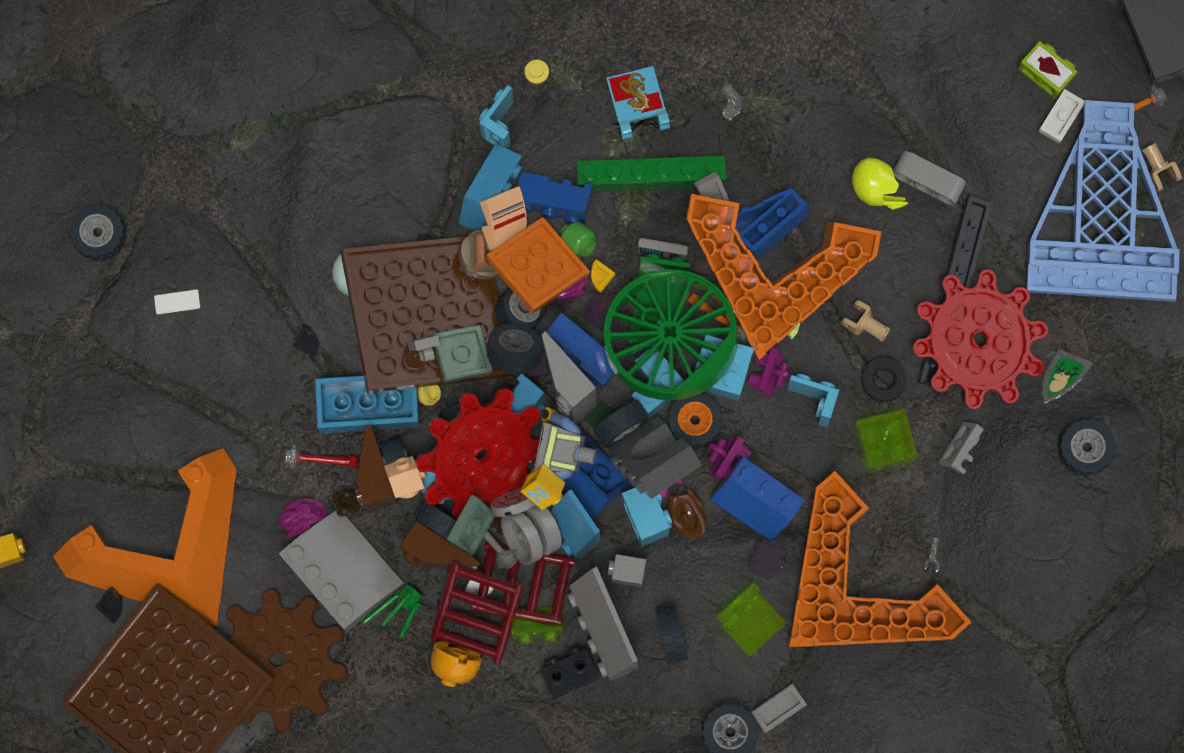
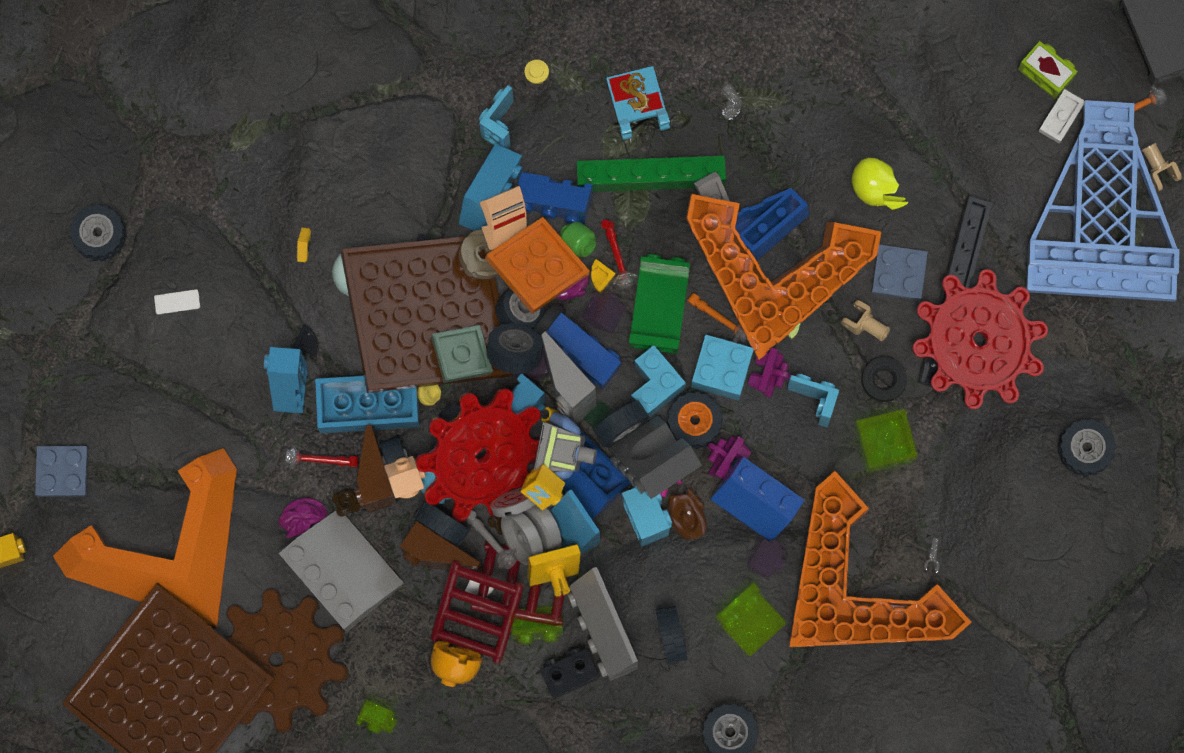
(61, 471): none -> sand blue plate
(110, 605): black tile -> none
(286, 378): none -> dark azure wedge
(302, 245): none -> yellow tile
(377, 718): none -> clear neon green brick
(406, 599): green plant -> none
(424, 346): light grey tile -> none
(471, 526): sand green tile -> none
(480, 252): nougat piece -> none
(554, 567): none -> yellow tile
(624, 278): none -> red piece
(627, 570): light grey brick -> none
(663, 249): light grey tile -> none
(711, 369): green piece -> none
(778, 708): light grey tile -> none
(899, 272): none -> sand blue plate
(929, 178): light grey beam -> none
(958, 449): light grey plate -> none
(1062, 373): shield -> none

